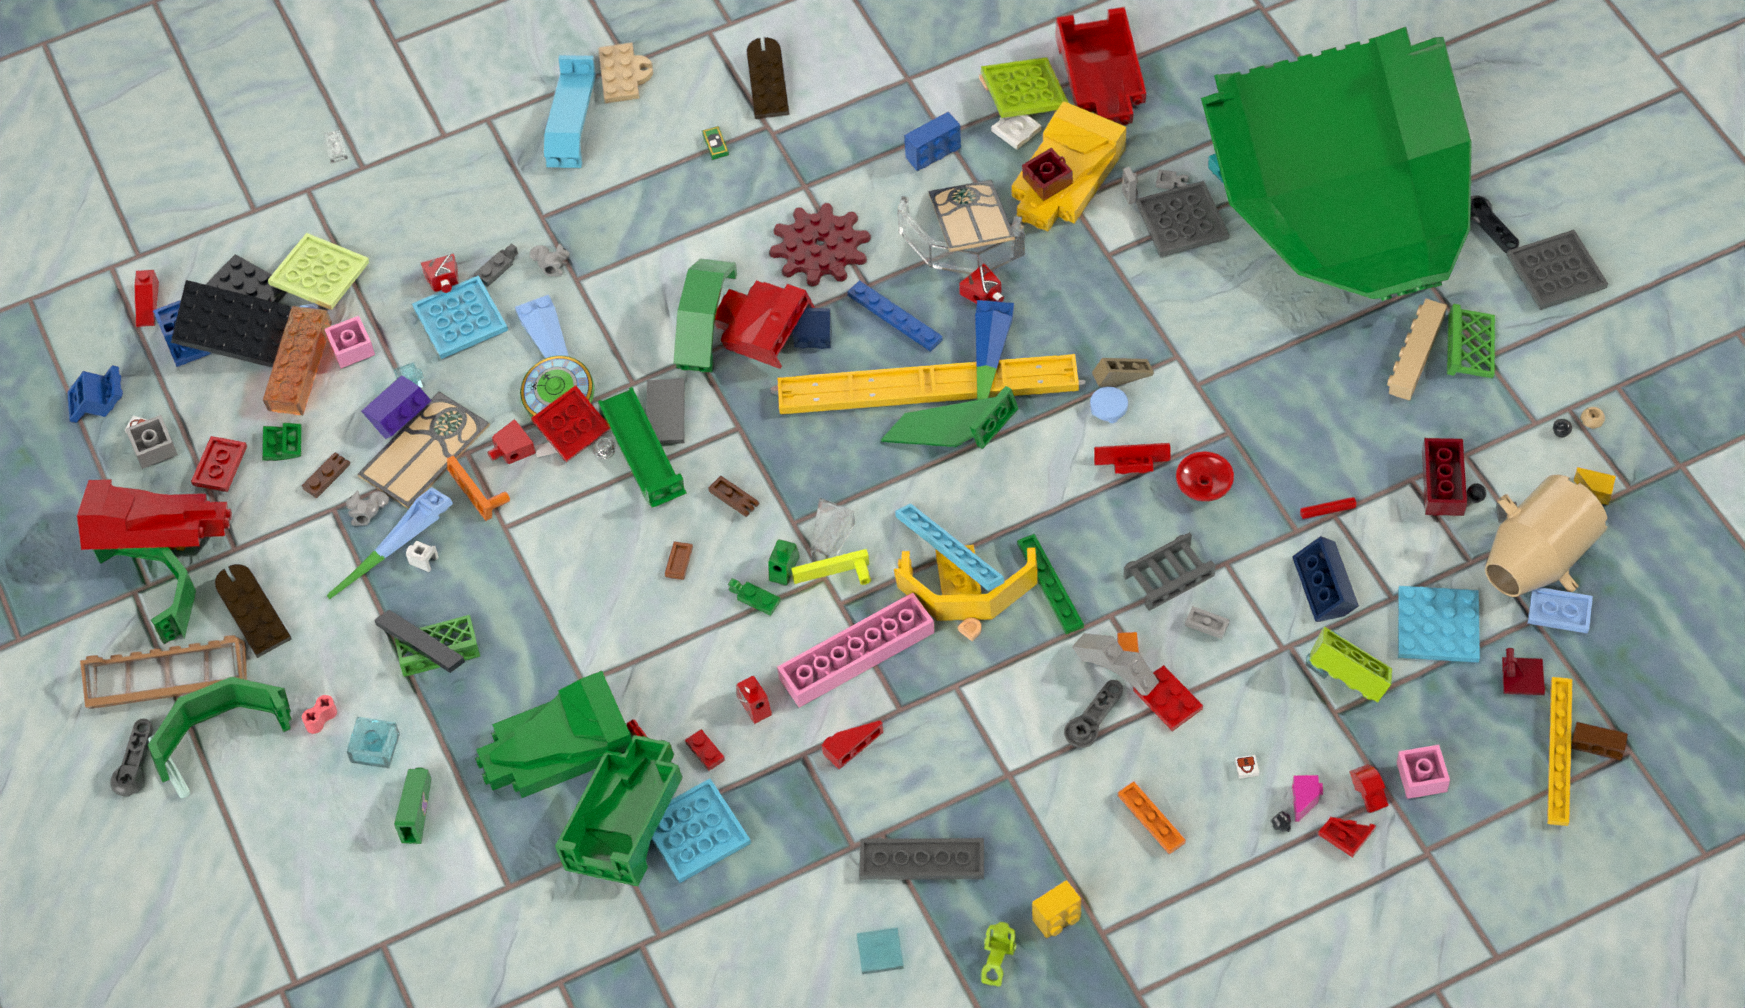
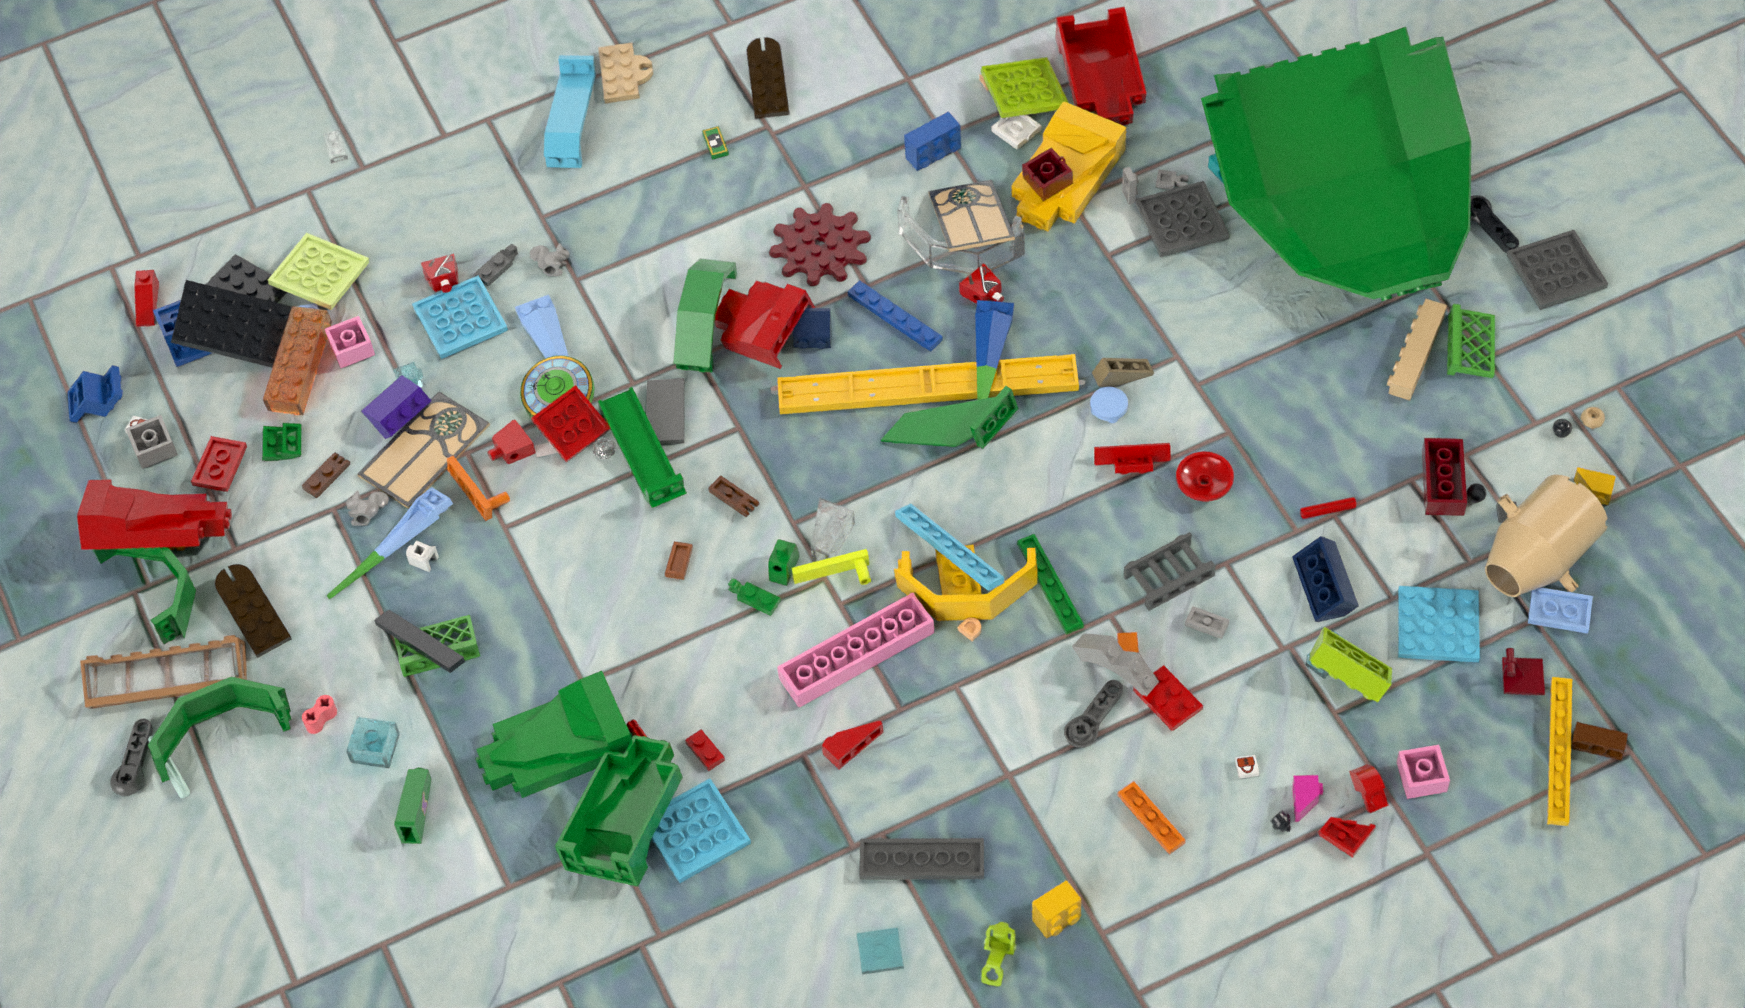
(750, 694): red torso -> none

